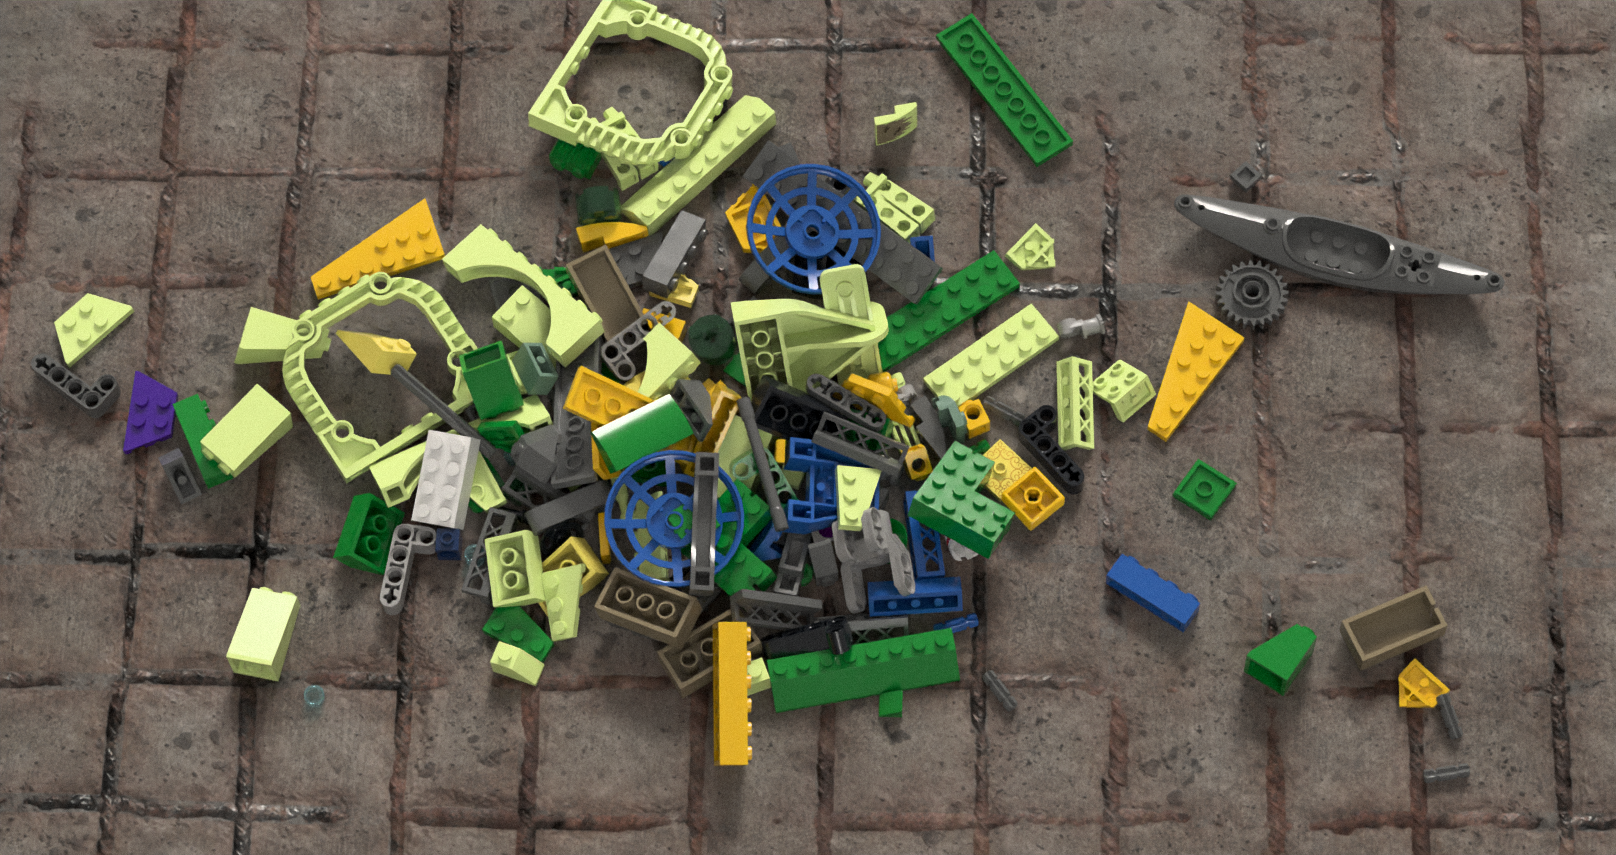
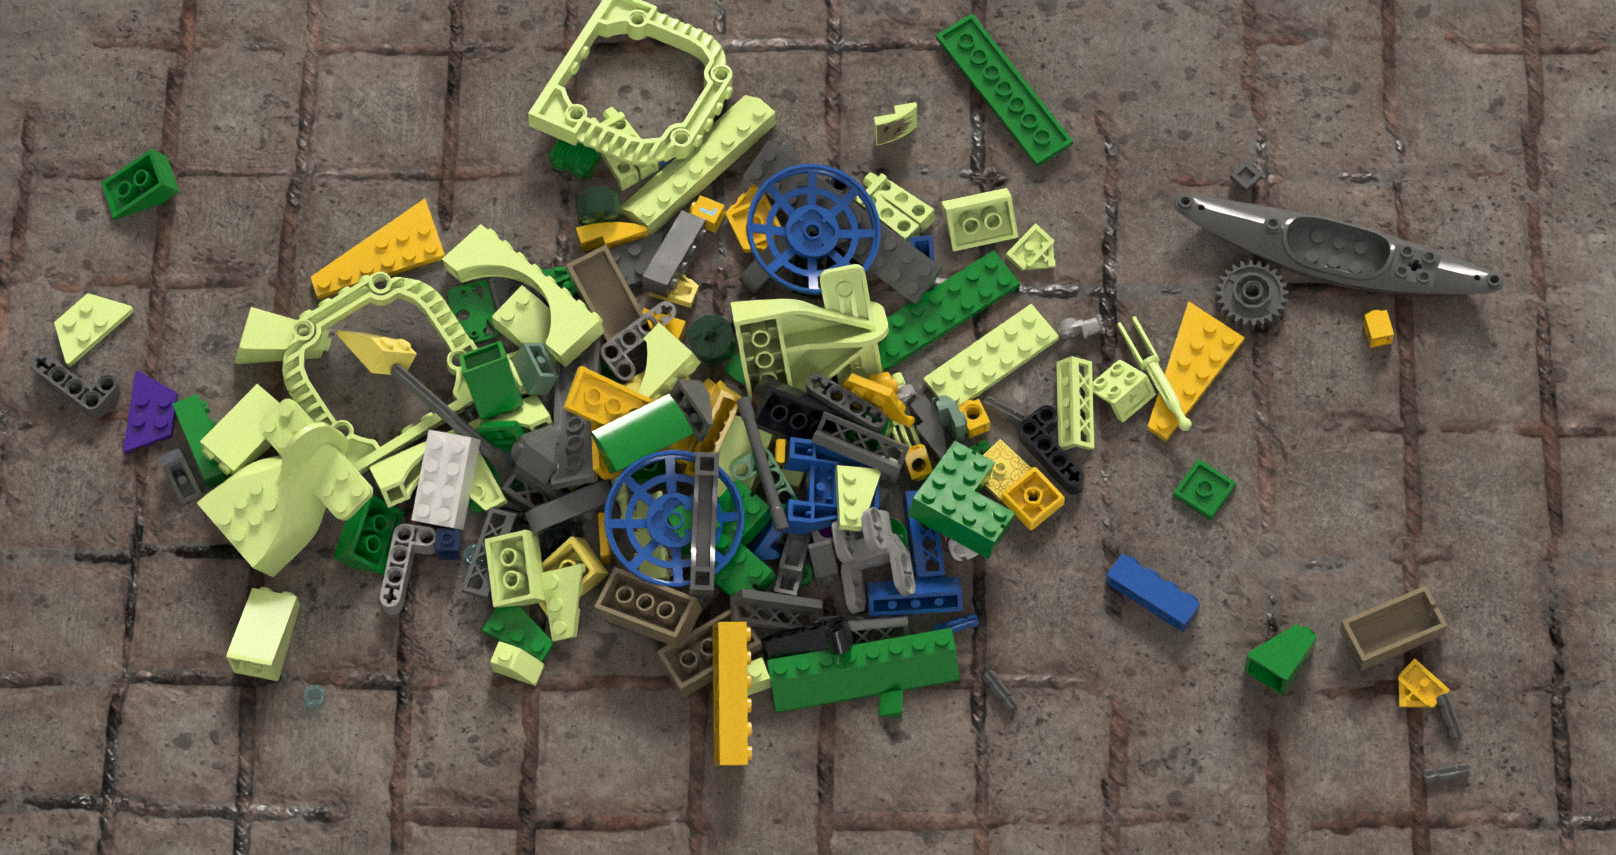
(140, 185): none -> green slope
(280, 501): none -> yellowish green brick
(479, 310): none -> green axle
(710, 211): none -> yellow brick
(980, 219): none -> yellowish green slope
(1156, 374): none -> yellowish green piece
(1378, 328): none -> yellow brick

